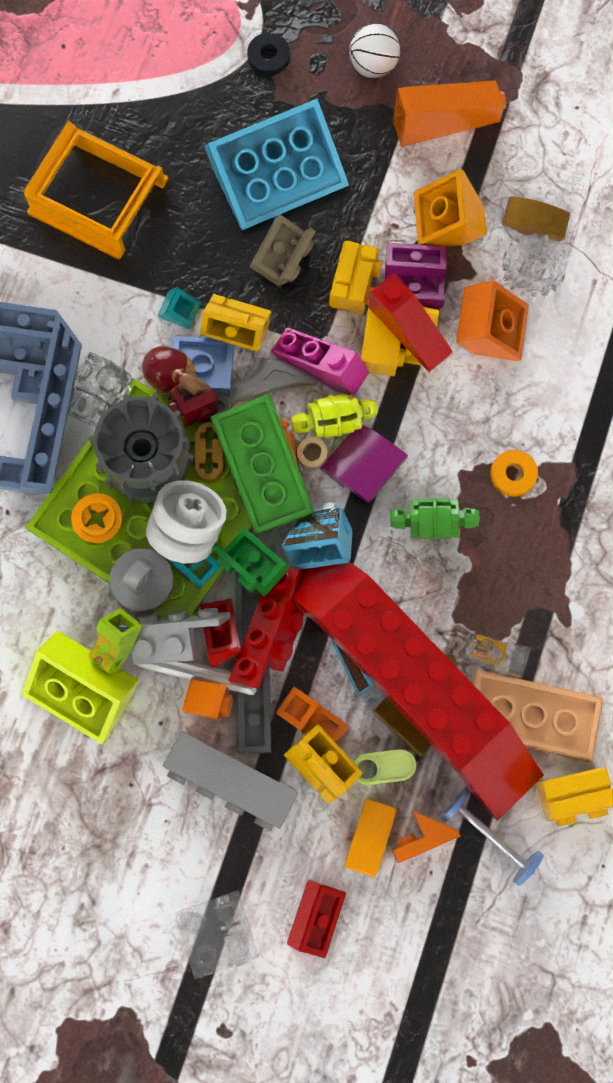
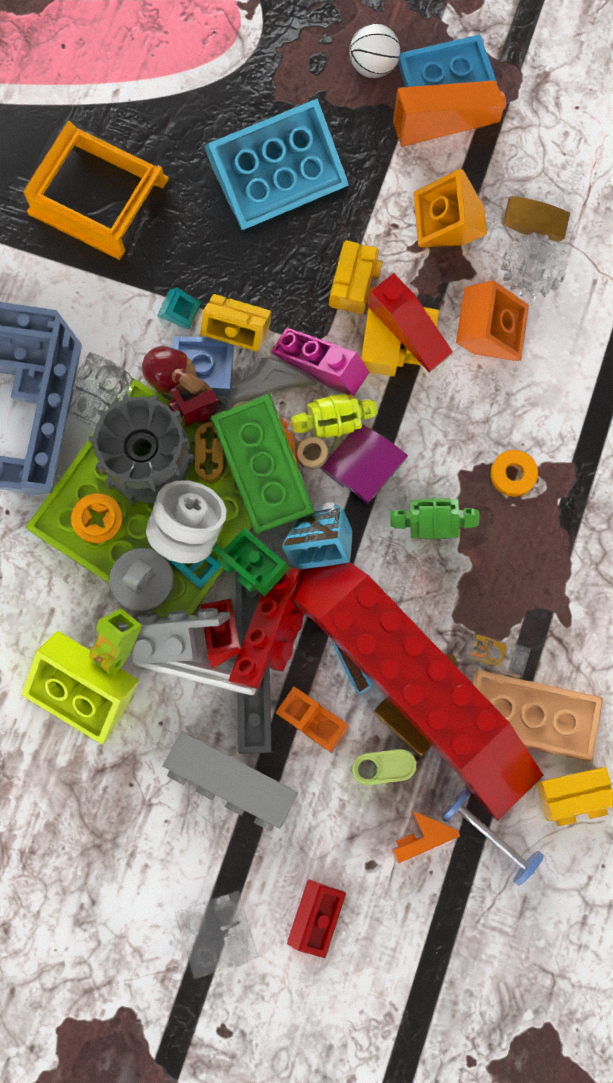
(208, 700): orange slope -> none
(268, 66): black piece -> none
(282, 251): dark tan bracket -> none
(323, 764): yellow brick -> none
(370, 838): light orange slope -> none
(420, 269): magenta slope -> none
(447, 63): none -> dark azure plate

